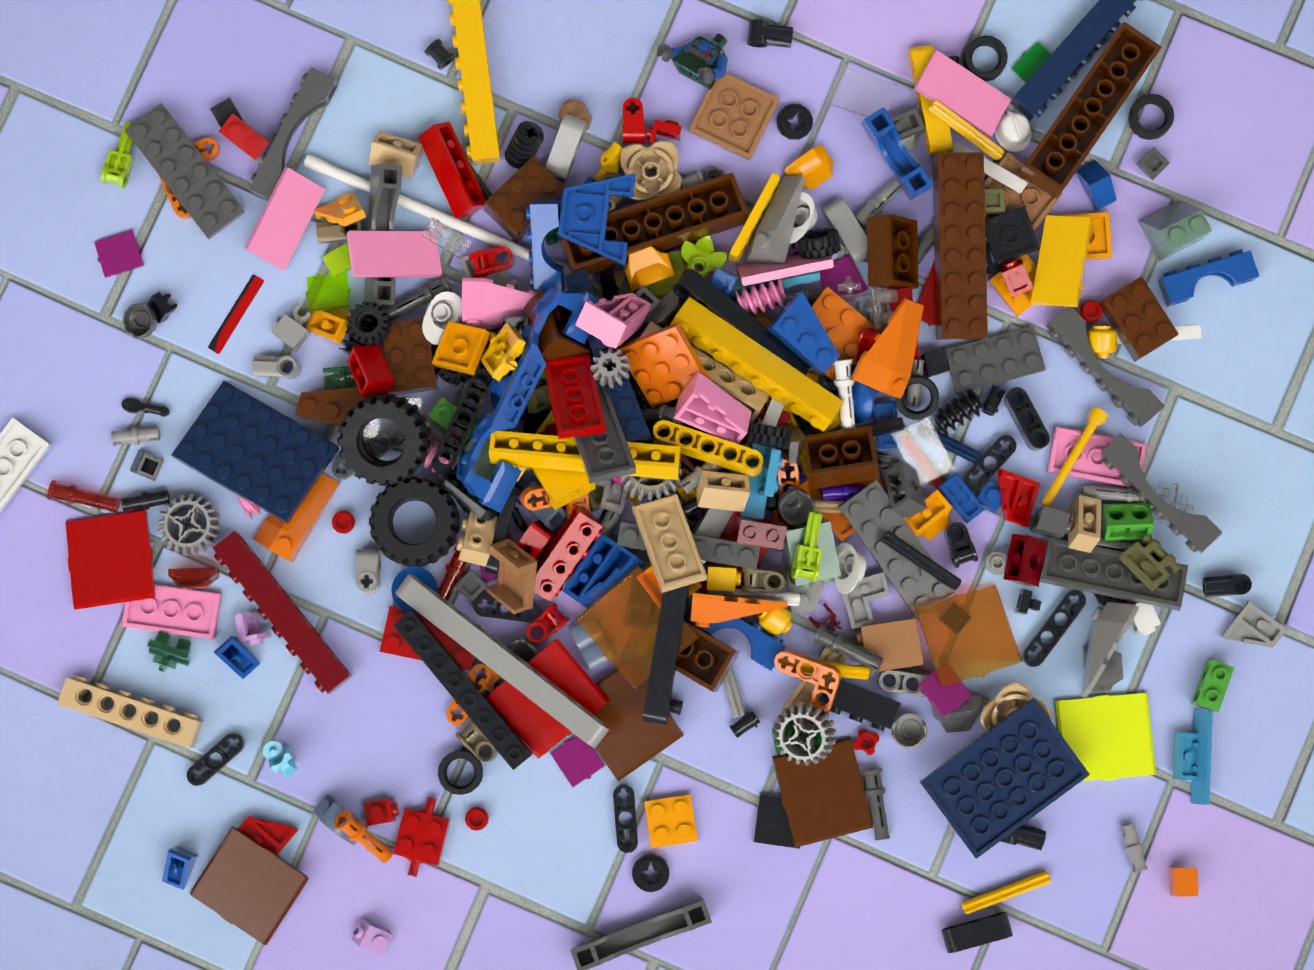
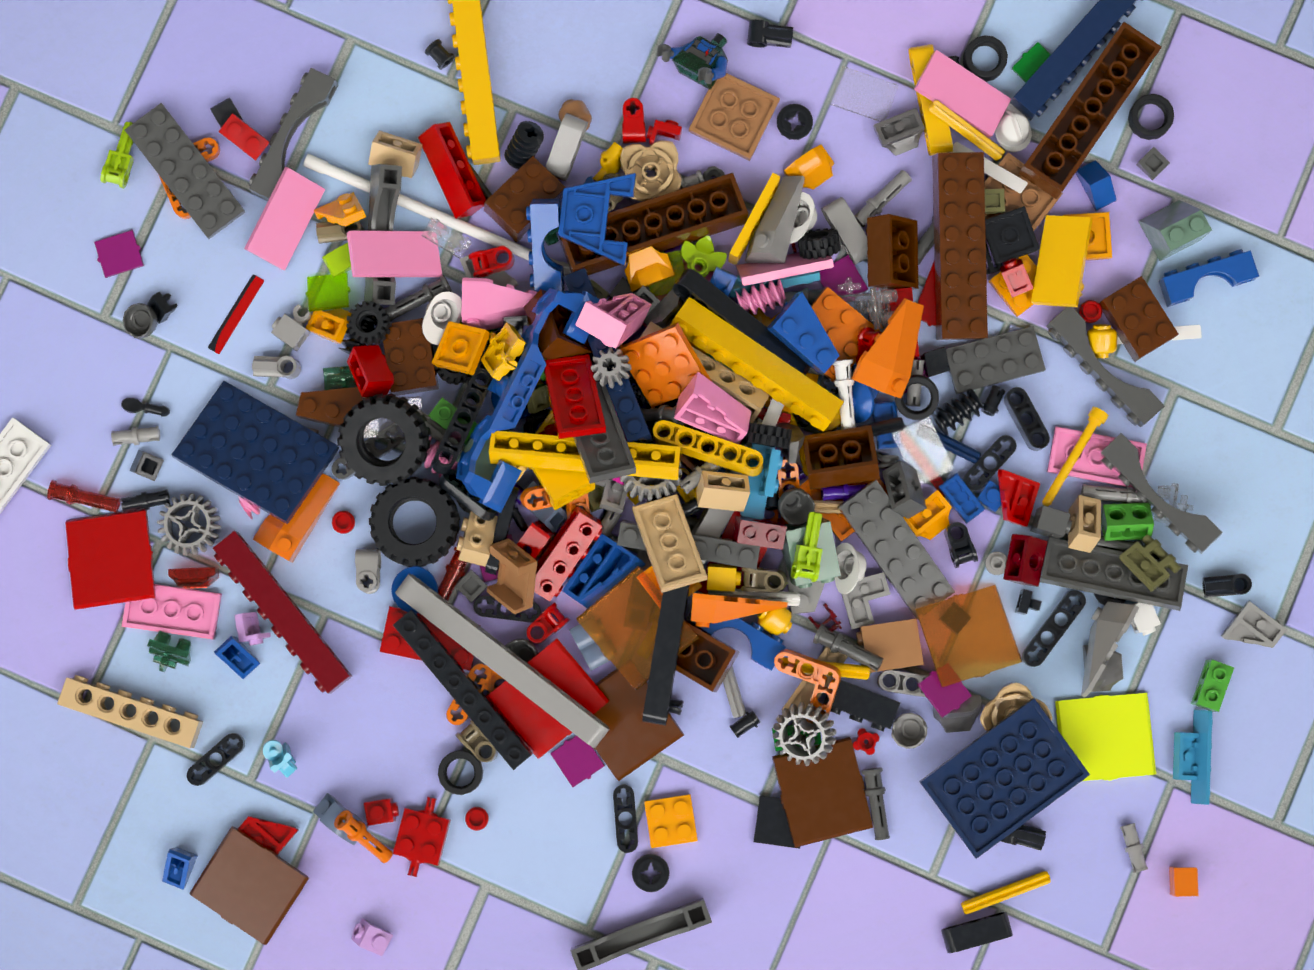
(611, 280): black slope -> none
(902, 165): blue arch -> none
(921, 560): black axle -> none

